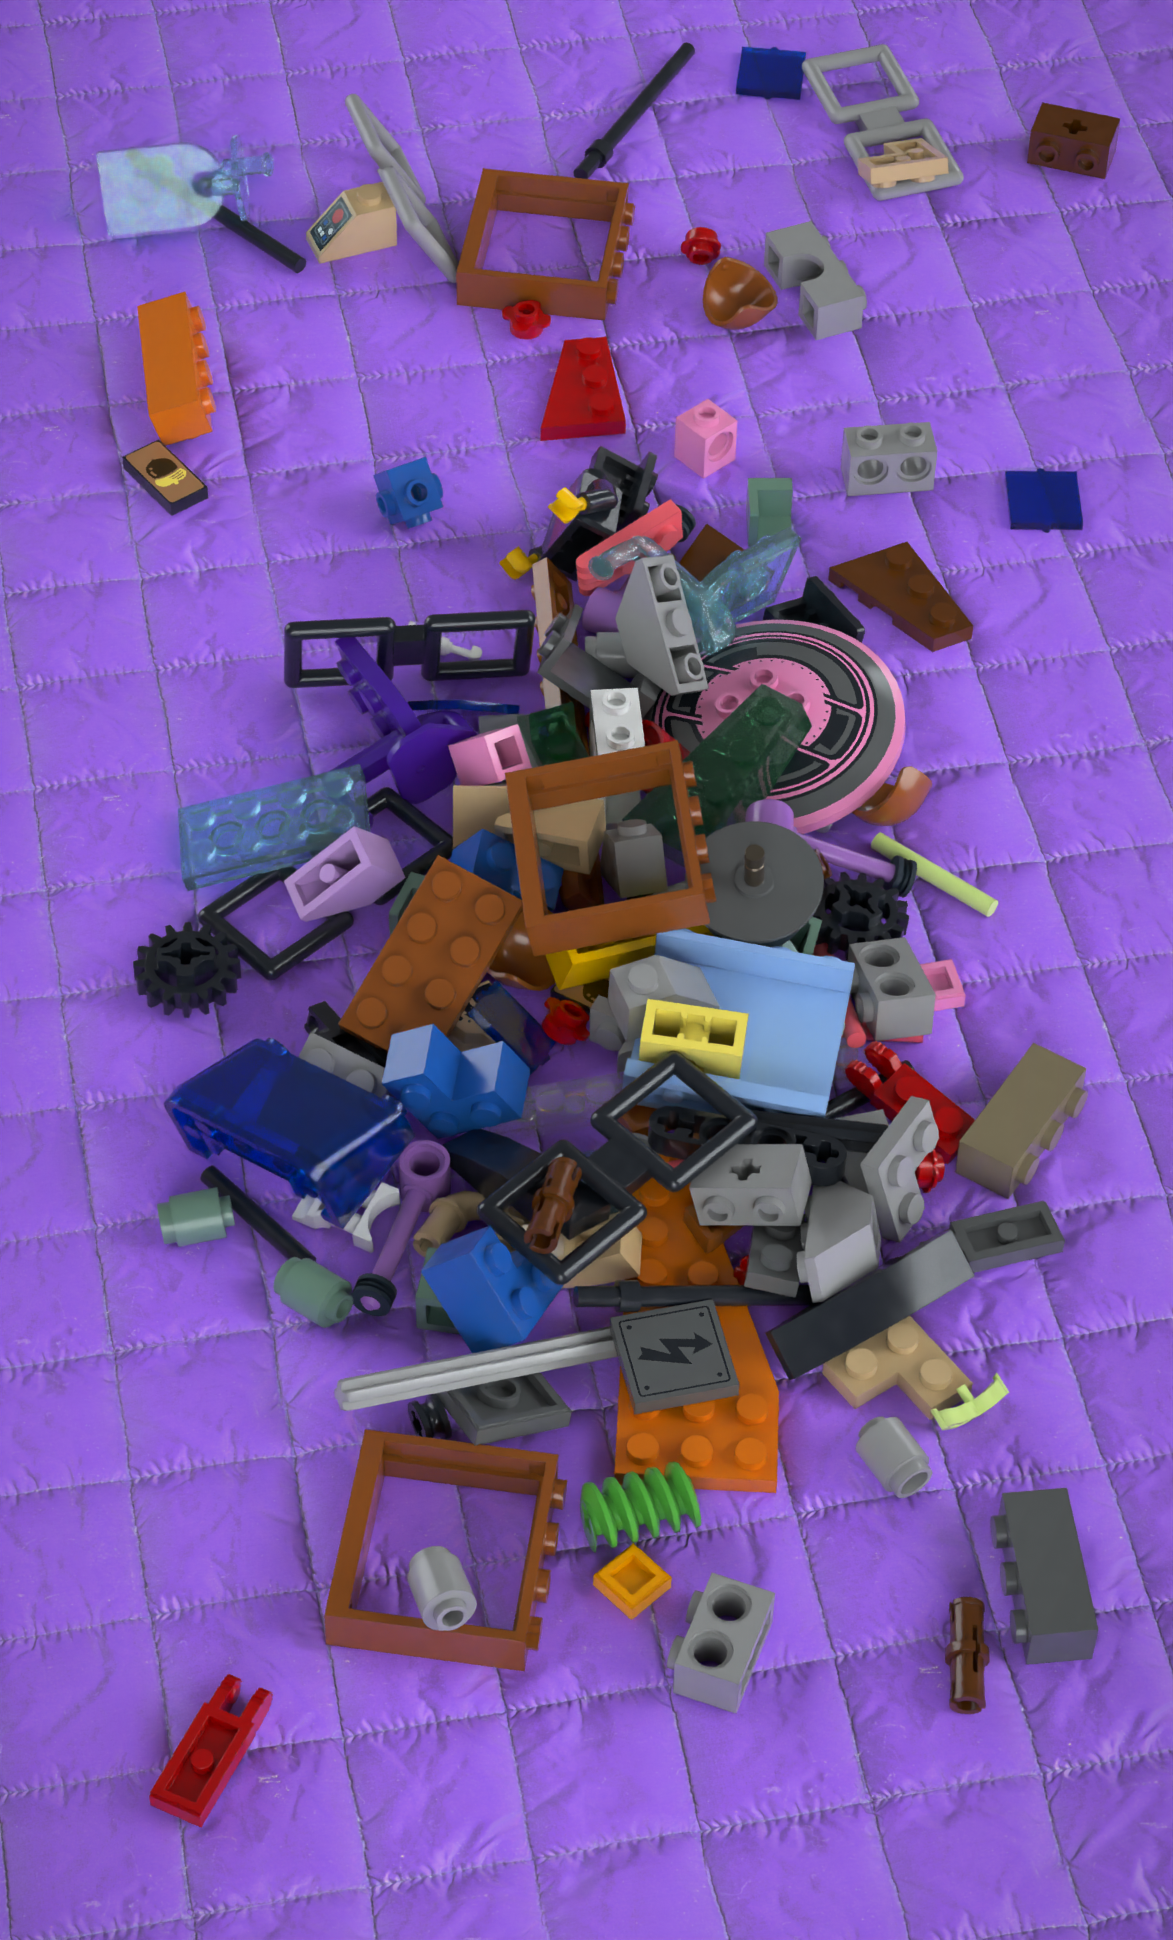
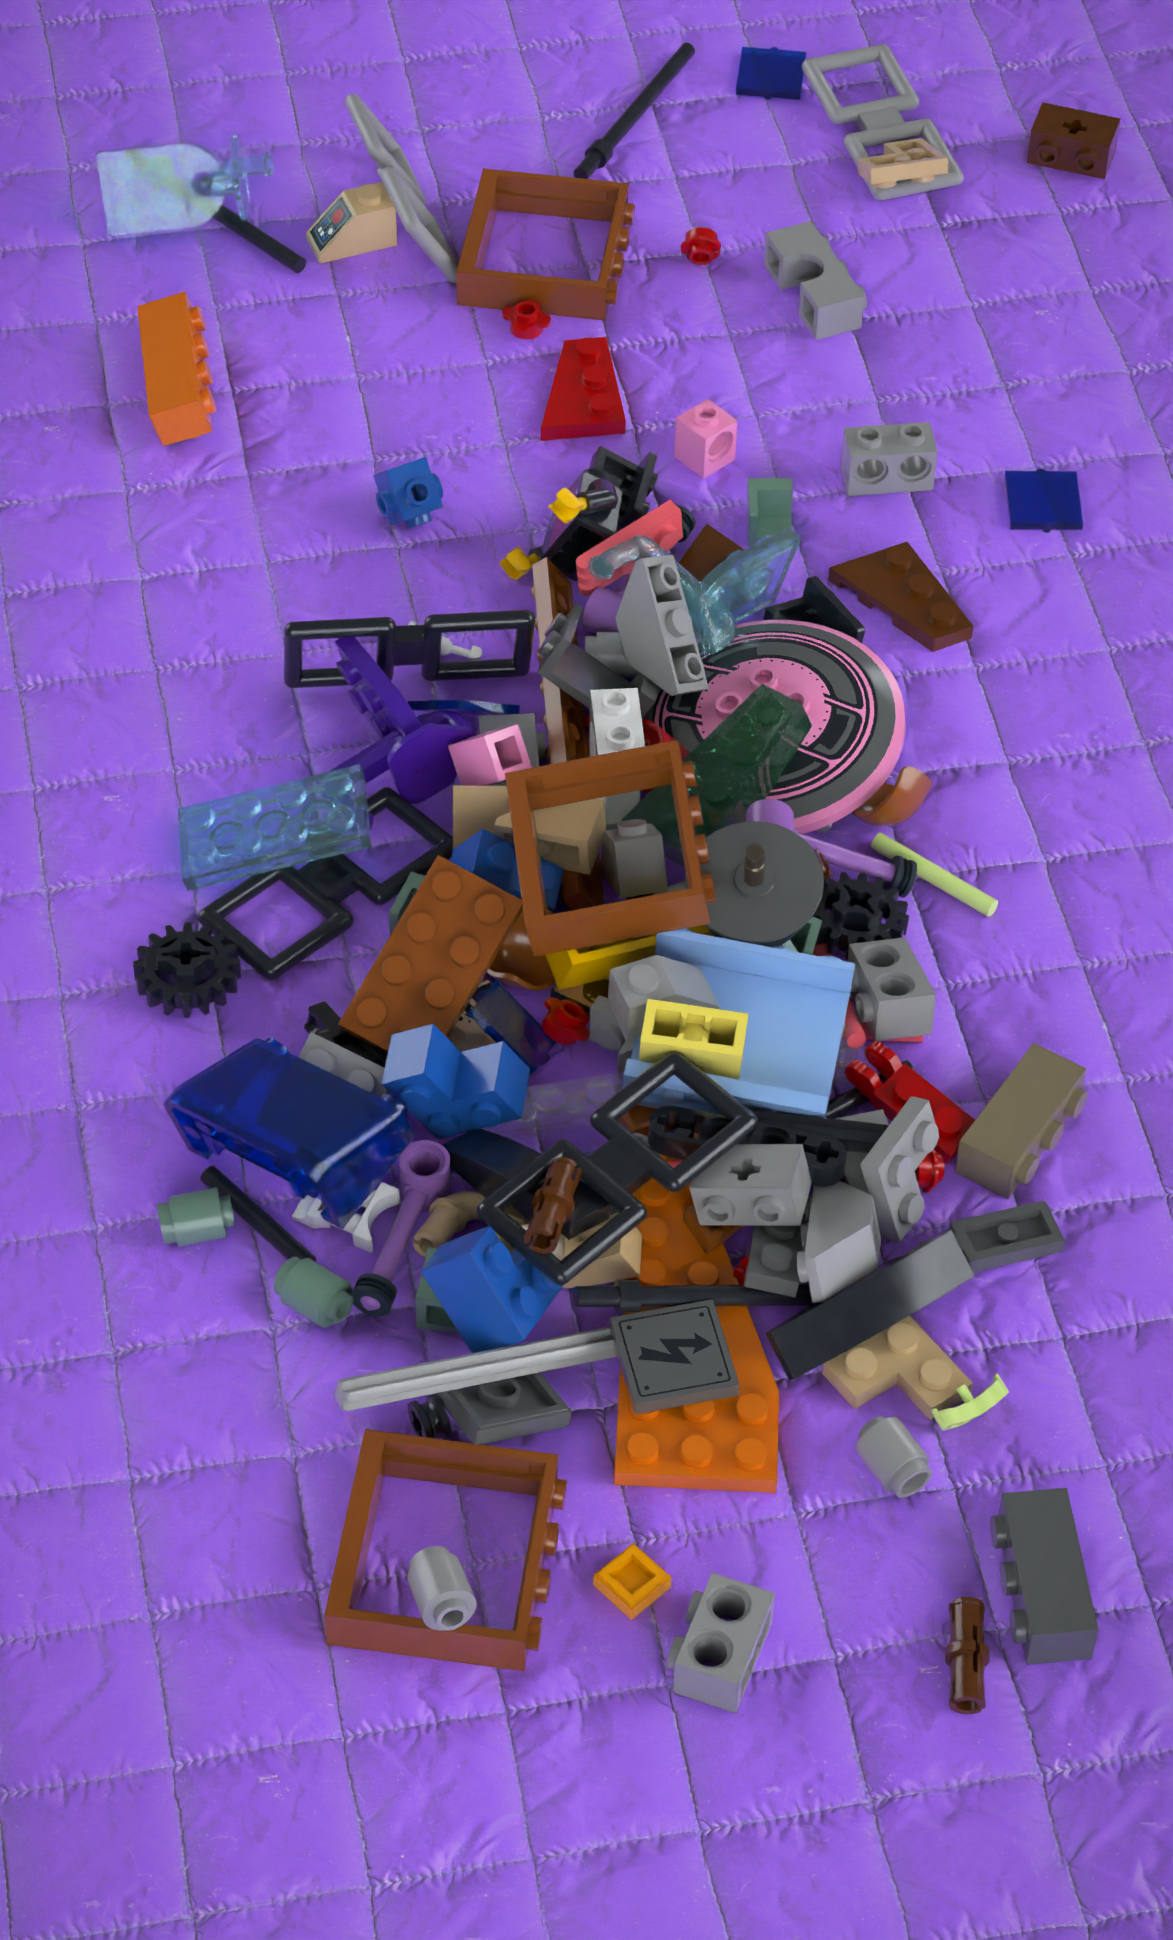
(165, 477): tile -> none
(209, 1753): red hinge -> none
(345, 875): lavender slope -> none
(552, 734): clear green slope -> none
(638, 1504): bright green piece -> none
(737, 295): dark orange helmet -> none
(945, 983): bright pink tile -> none

